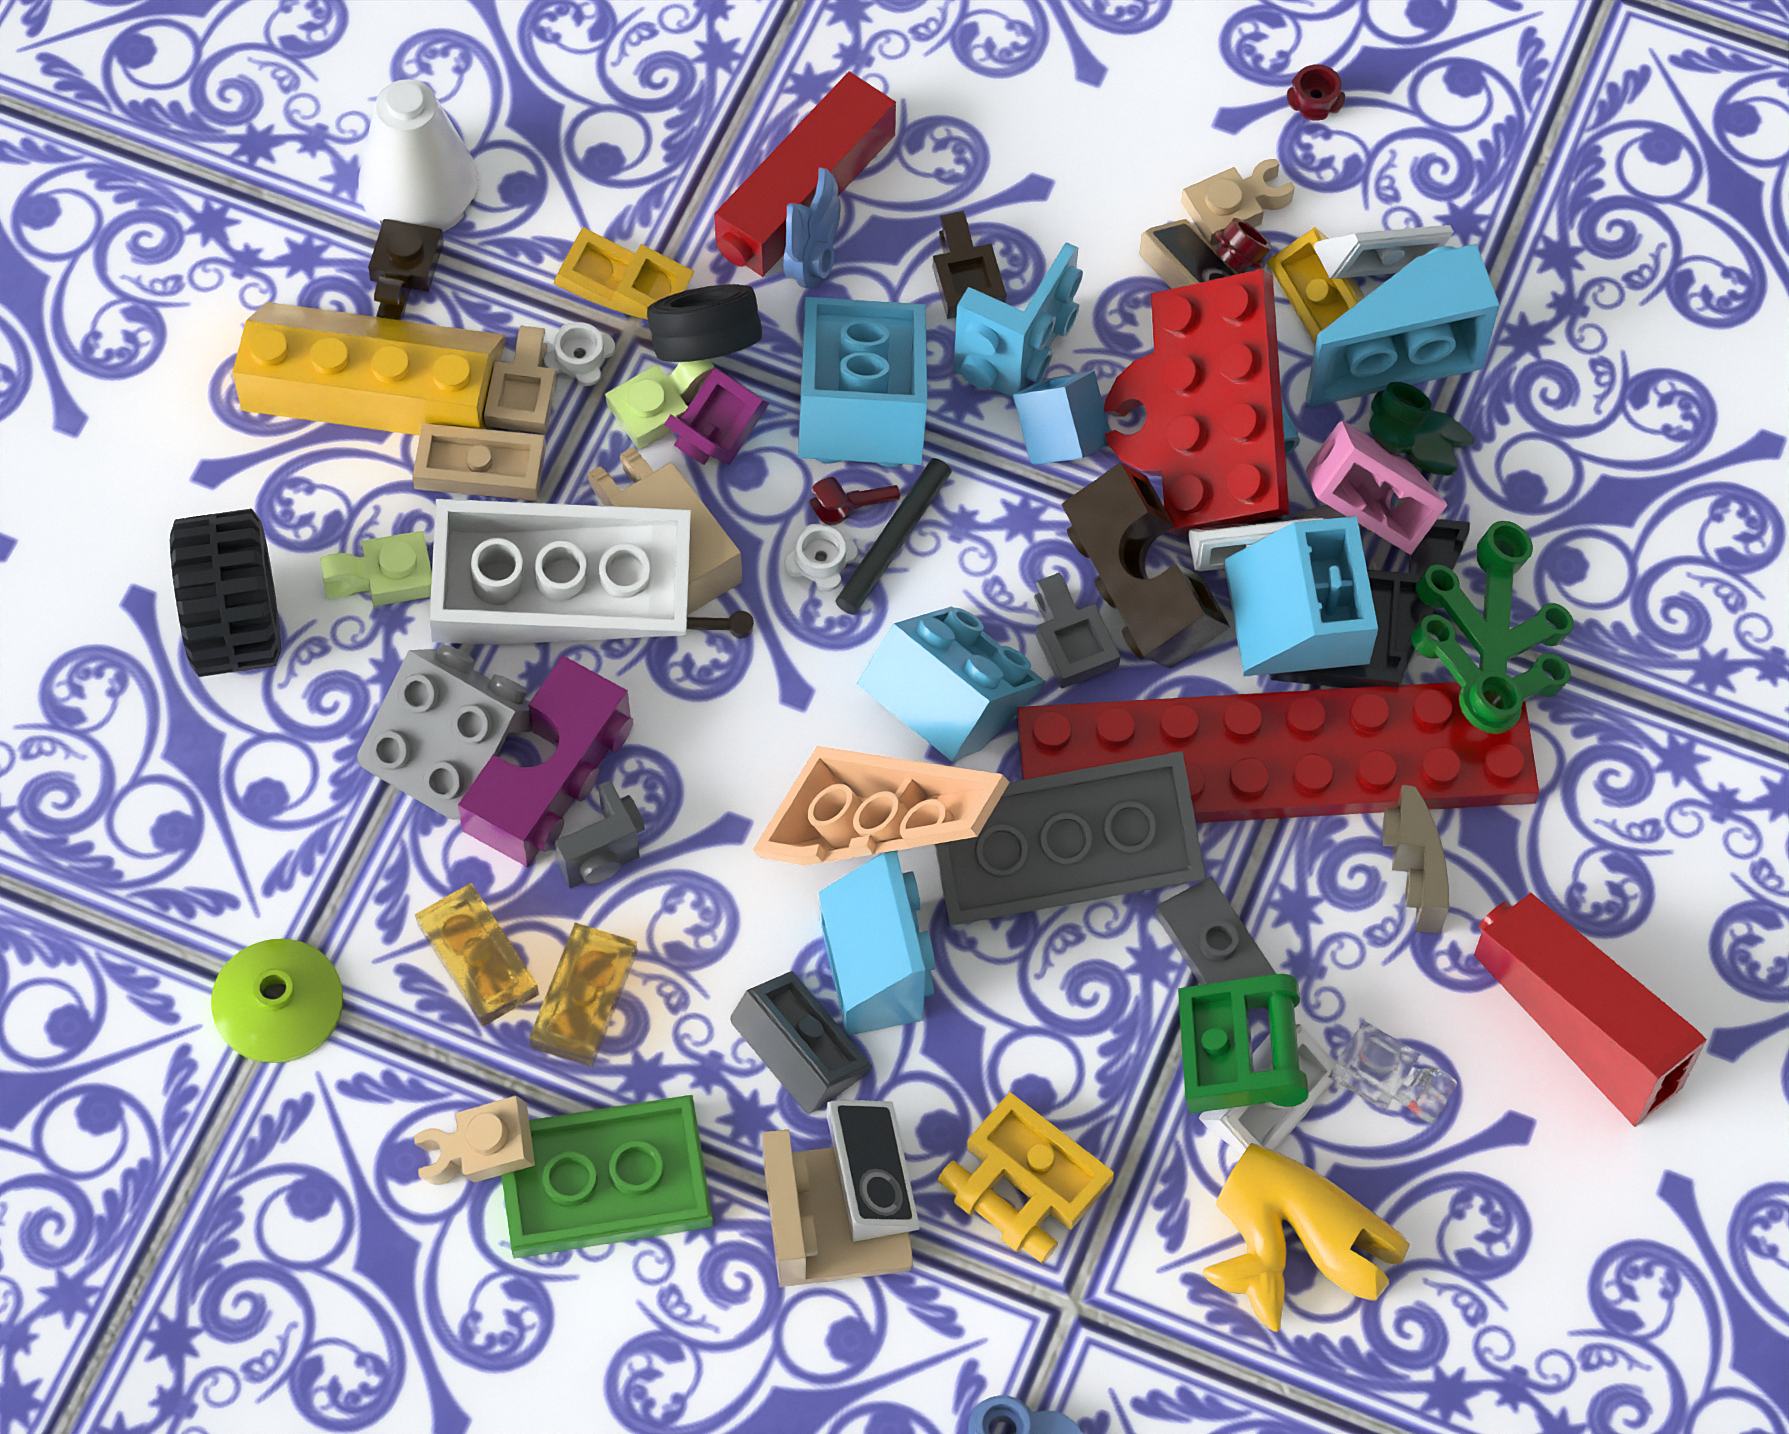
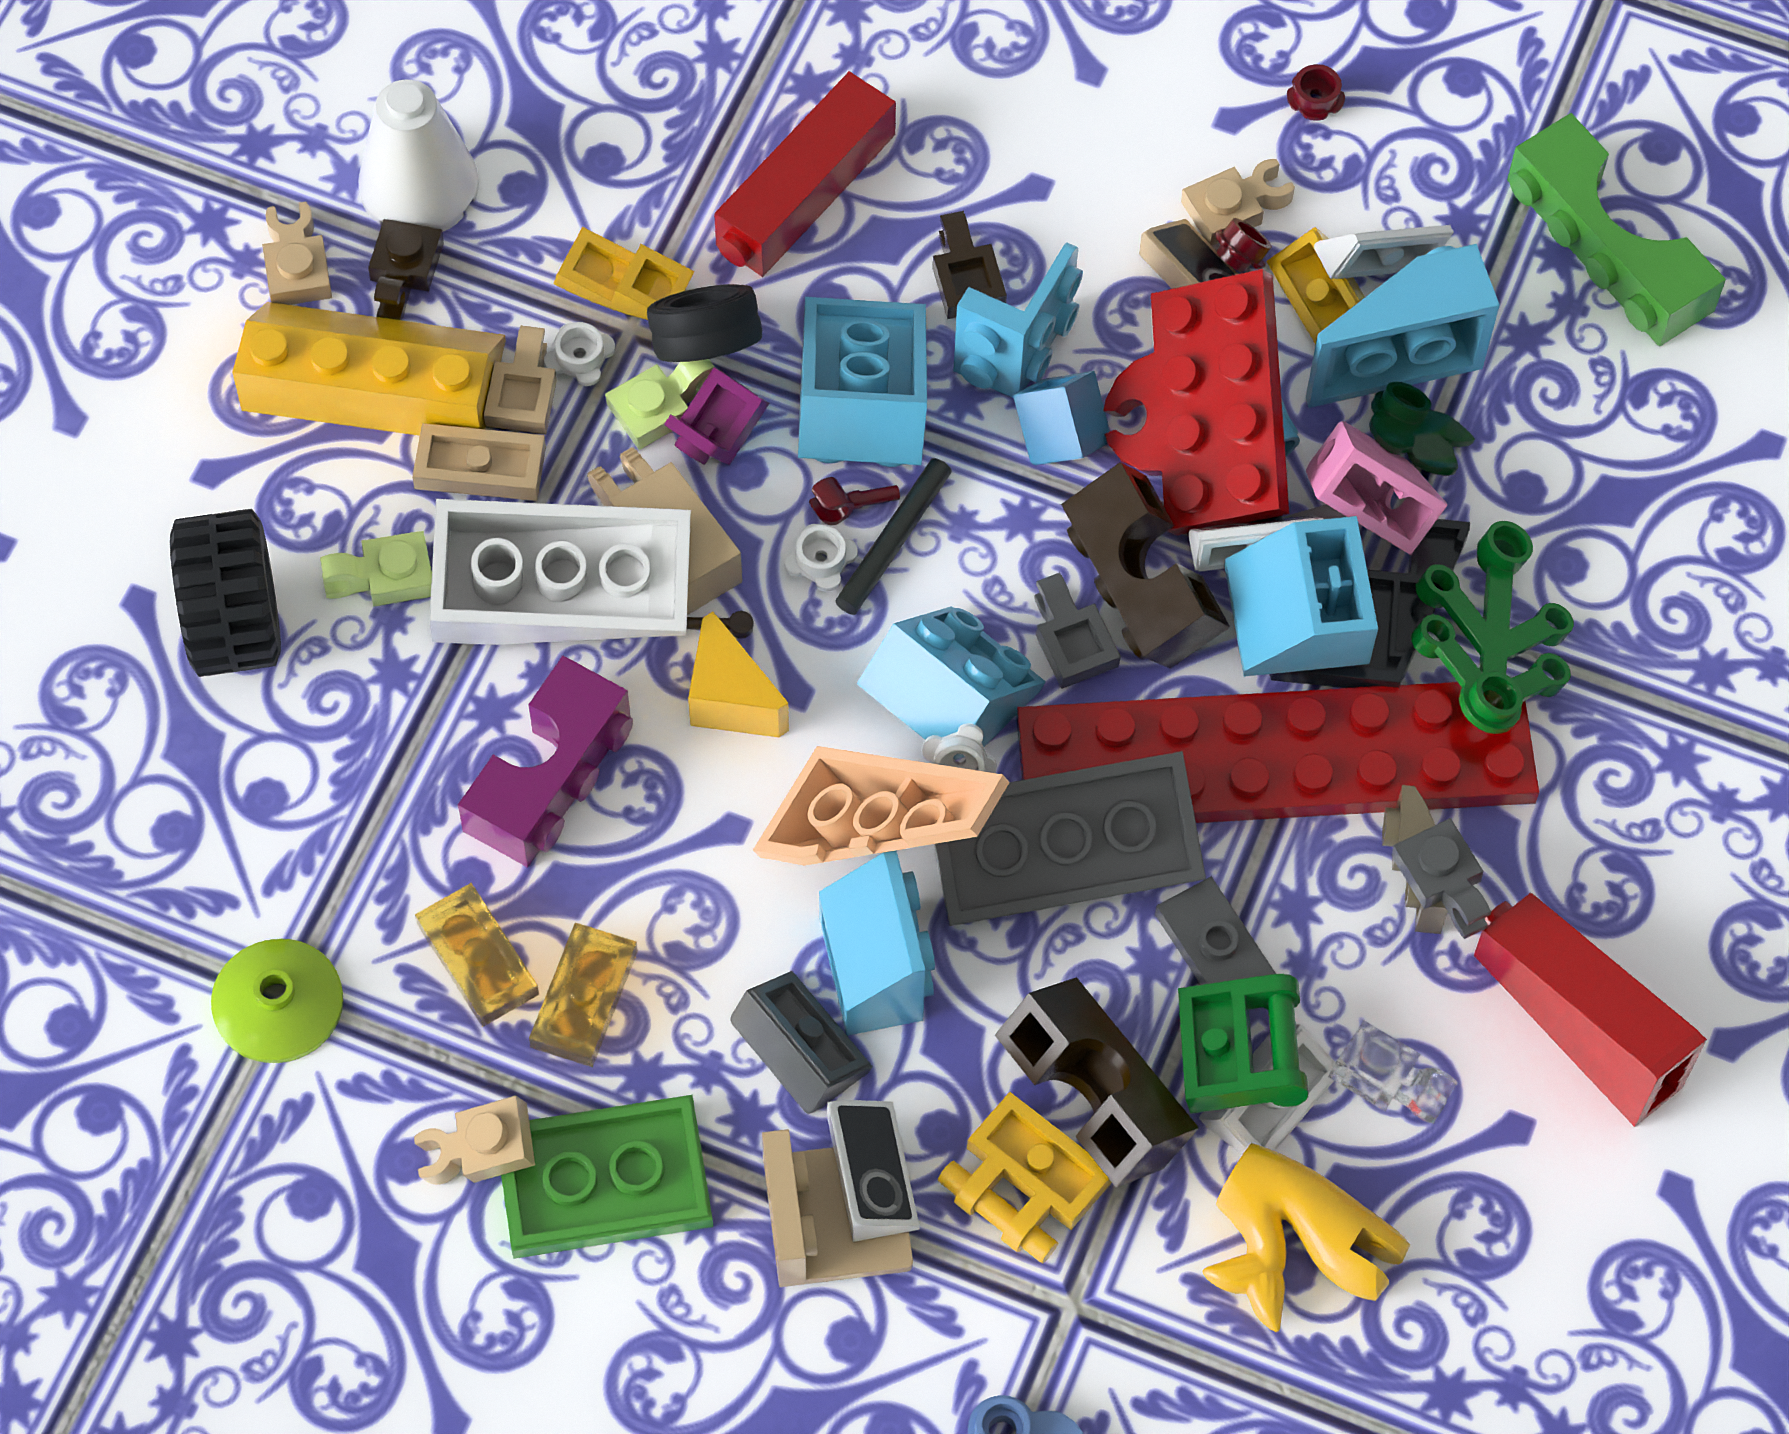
(295, 260): none -> tan plate
(441, 726): light grey bracket -> none
(603, 847): dark grey bracket -> none
(731, 689): none -> yellow slope
(811, 234): medium blue plate -> none
(964, 741): none -> white plate
(1072, 1040): none -> dark brown arch
(1444, 870): none -> dark grey plate
(1657, 282): none -> bright green arch

